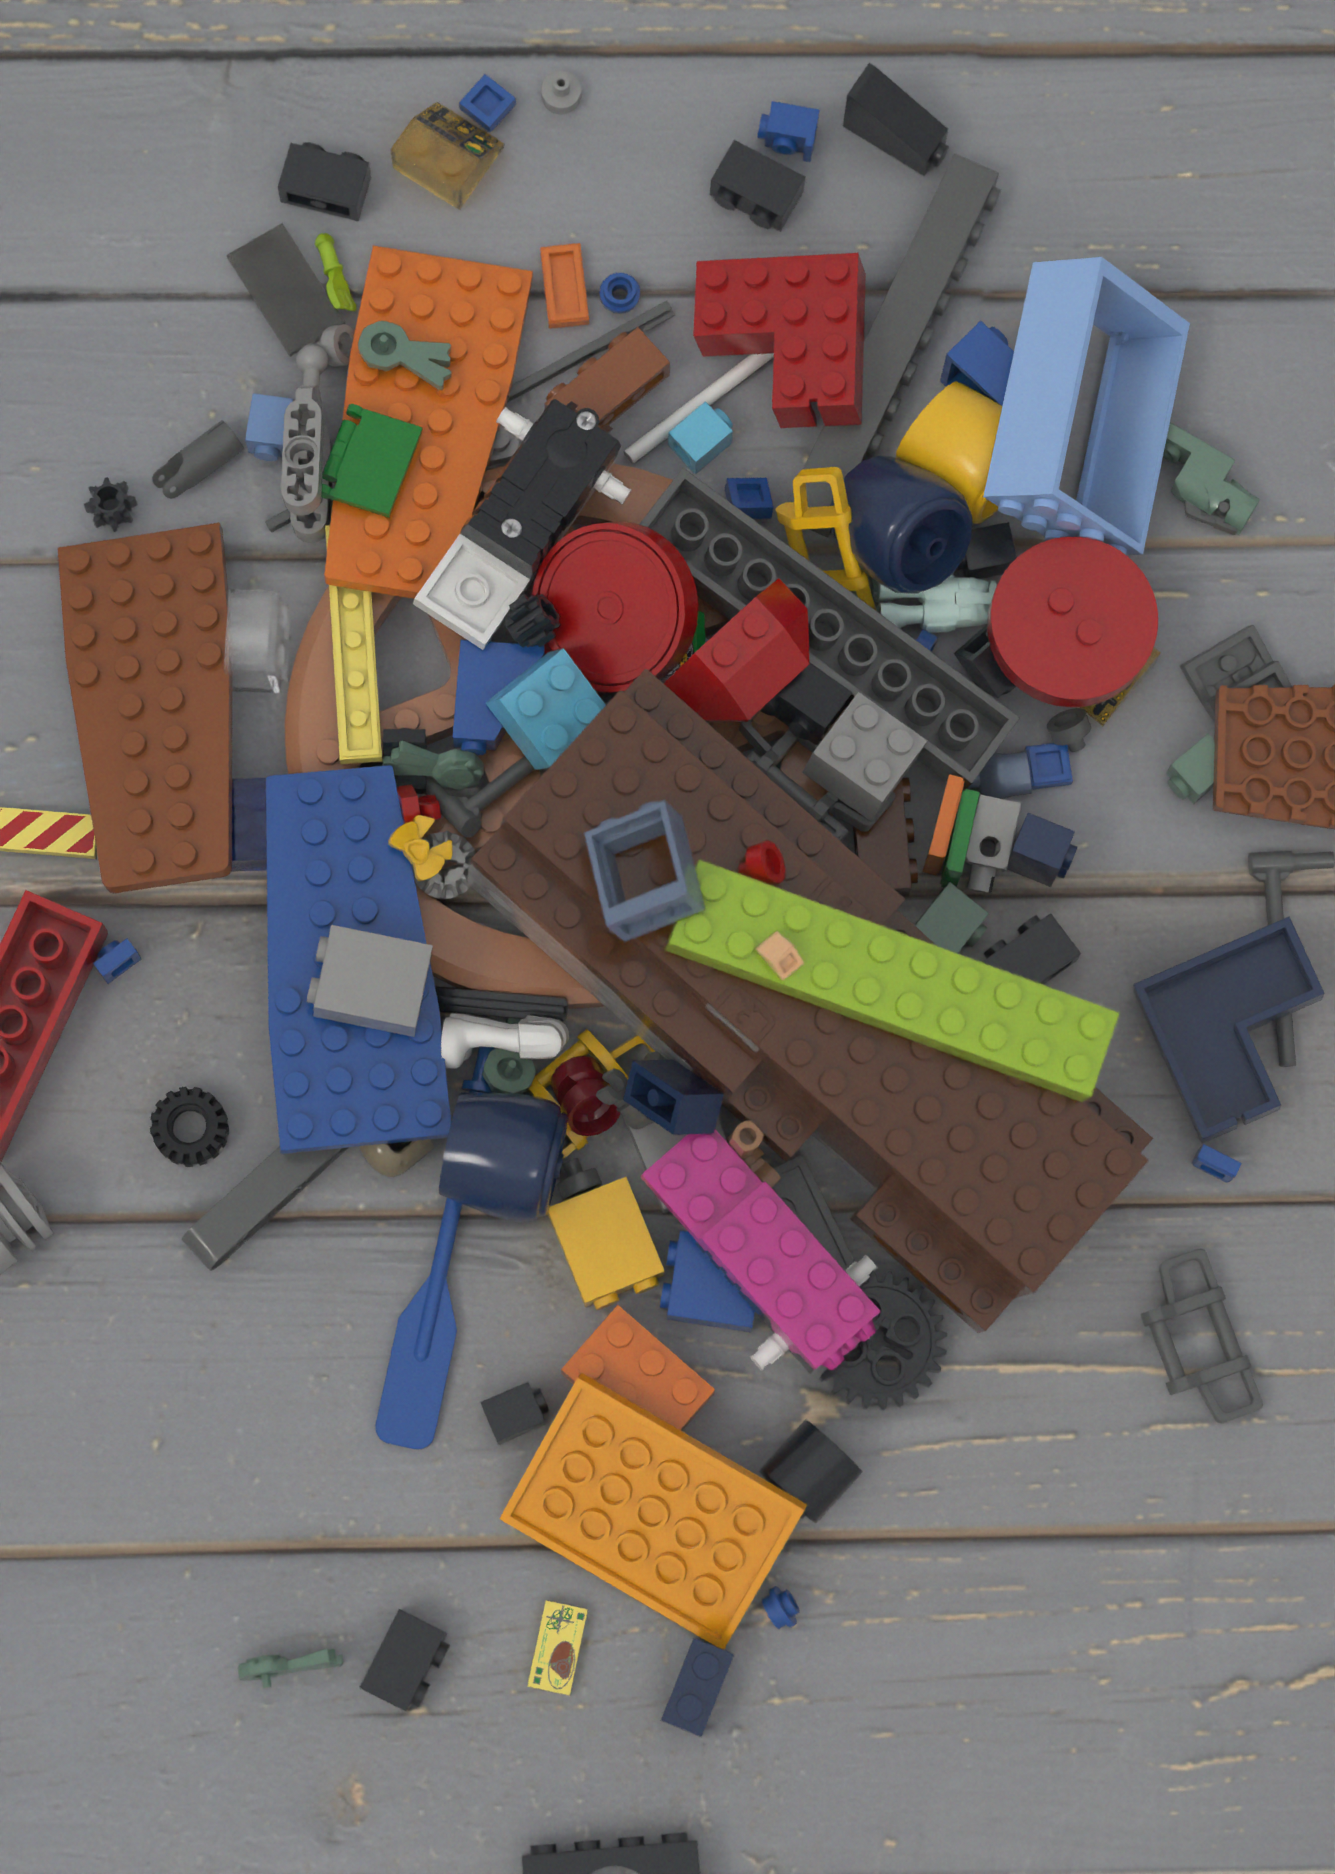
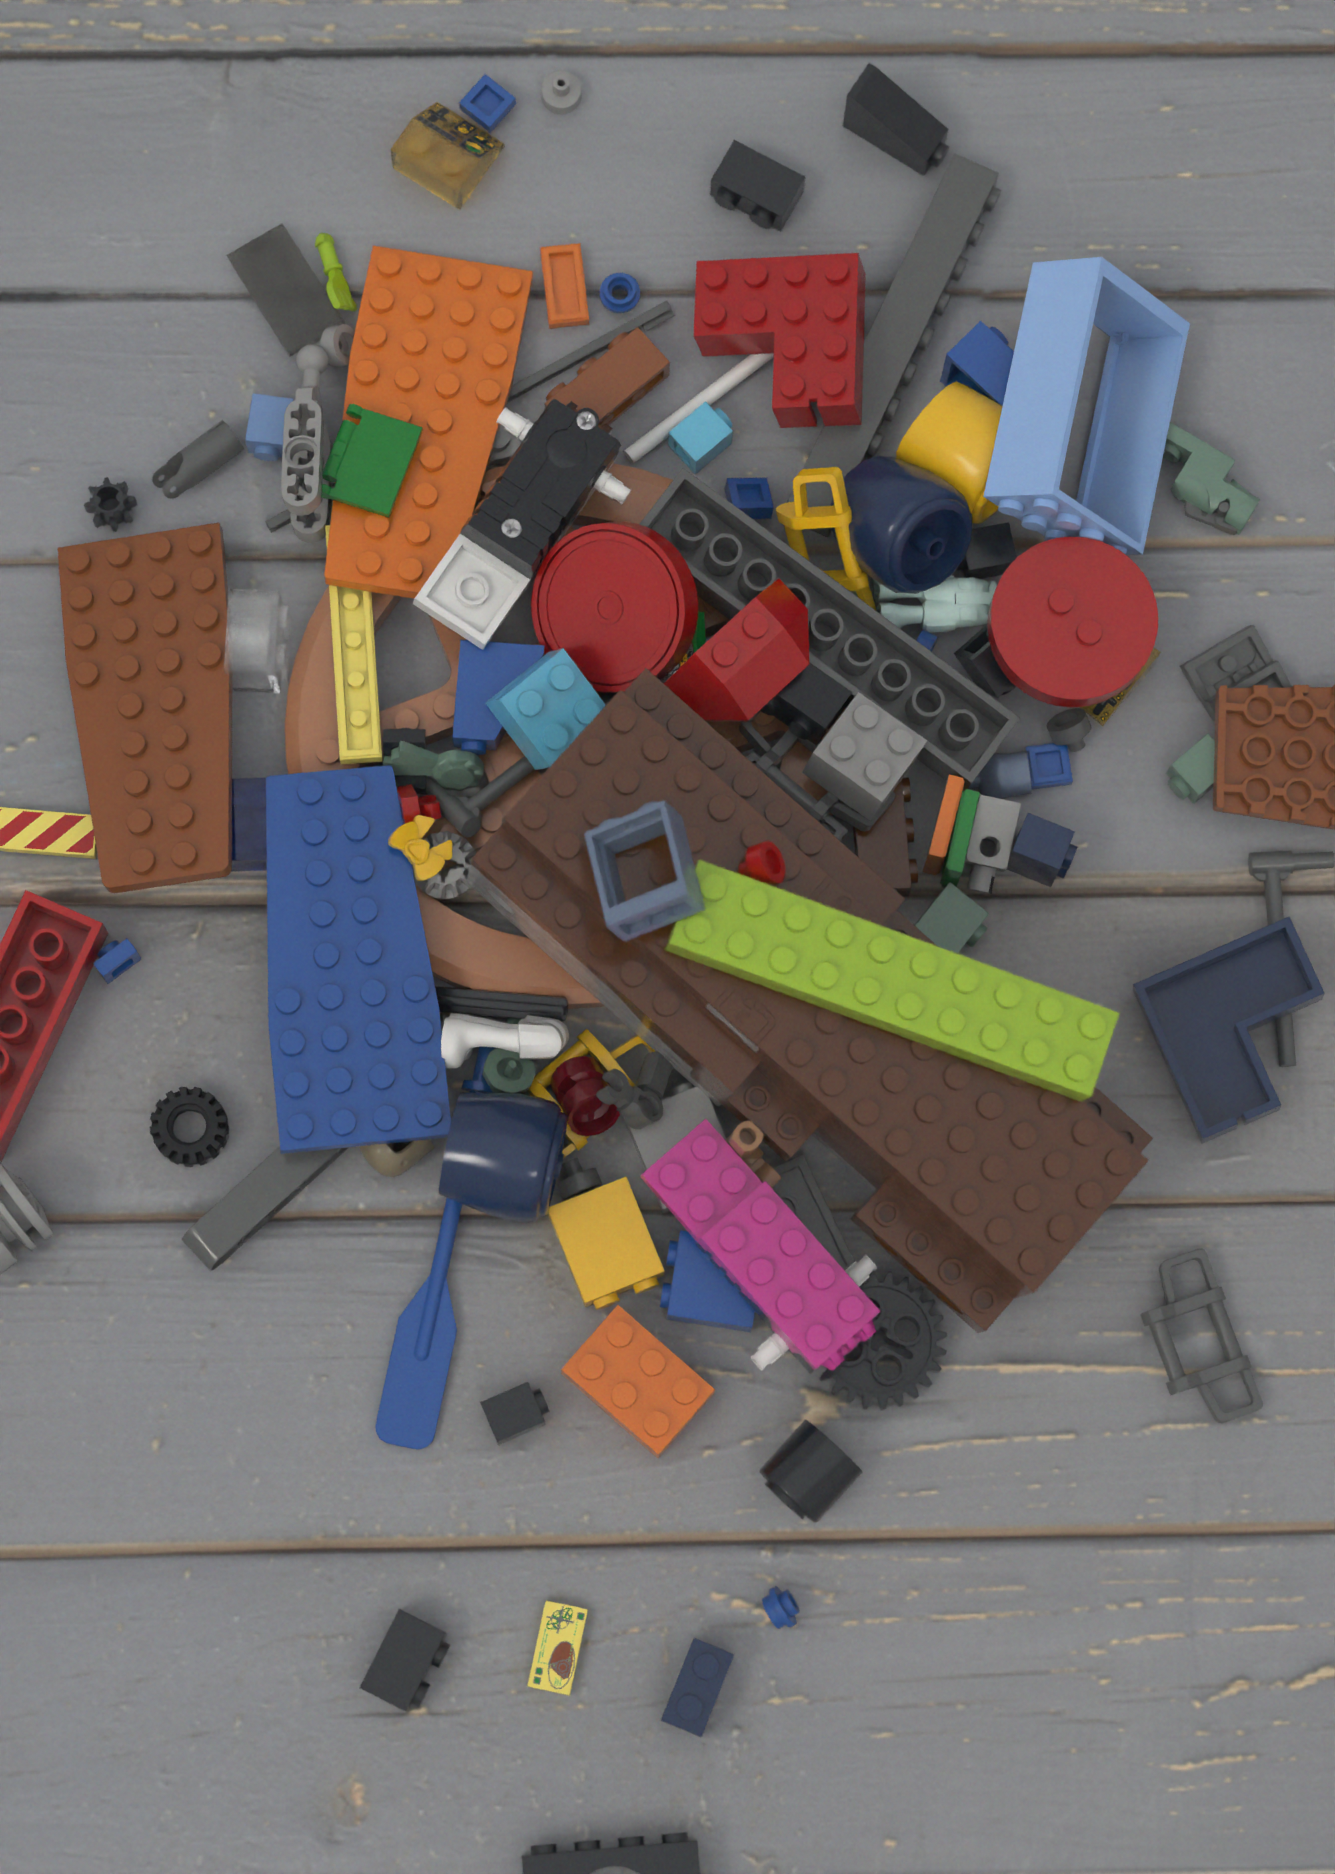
(274, 1665): sand green piece -> none
(324, 180): black brick -> none
(370, 980): light grey brick -> none
(387, 346): sand green piece -> none
(532, 620): black gear -> none
(652, 1511): light orange plate -> none
(673, 1097): dark blue brick -> none
(780, 955): light nougat piece -> none
(790, 129): blue brick -> none
(1037, 953): black brick -> none
(1216, 1163): blue tile -> none

